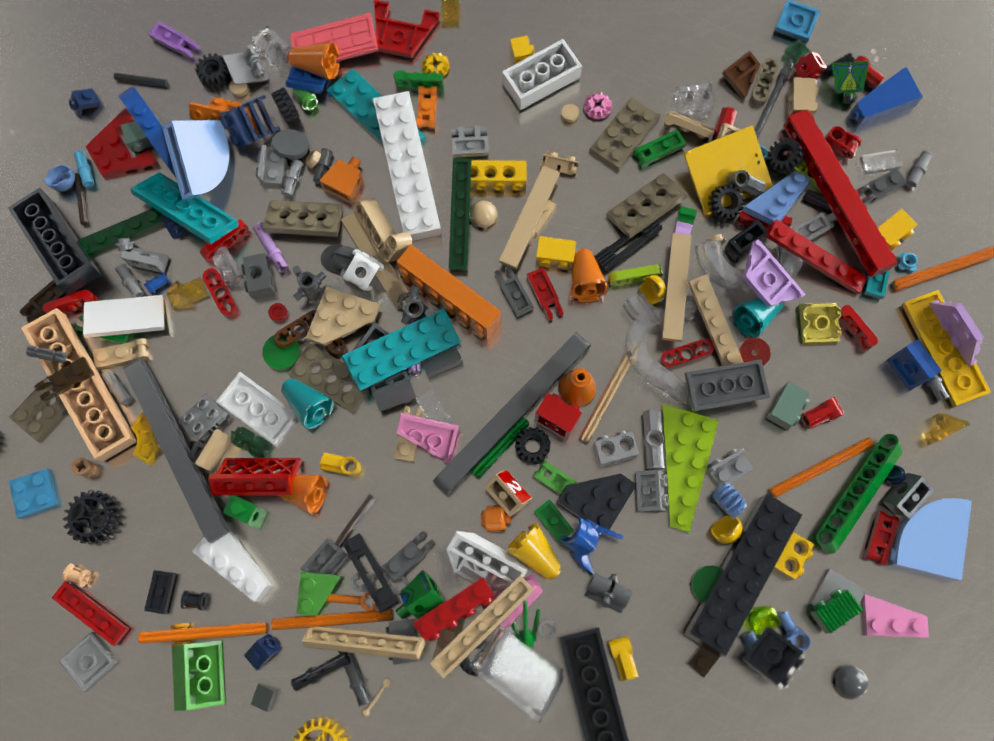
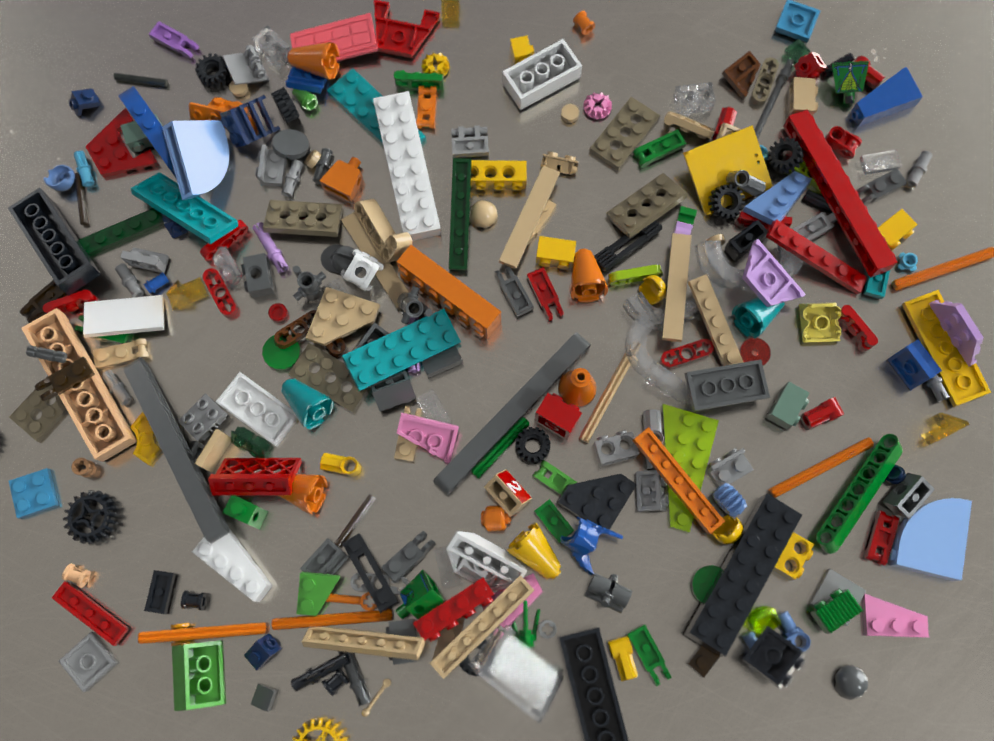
(124, 244): light grey plate -> none
(334, 682): none -> black bush
(584, 23): none -> orange bush
(648, 652): none -> green hinge
(678, 480): none -> orange plate

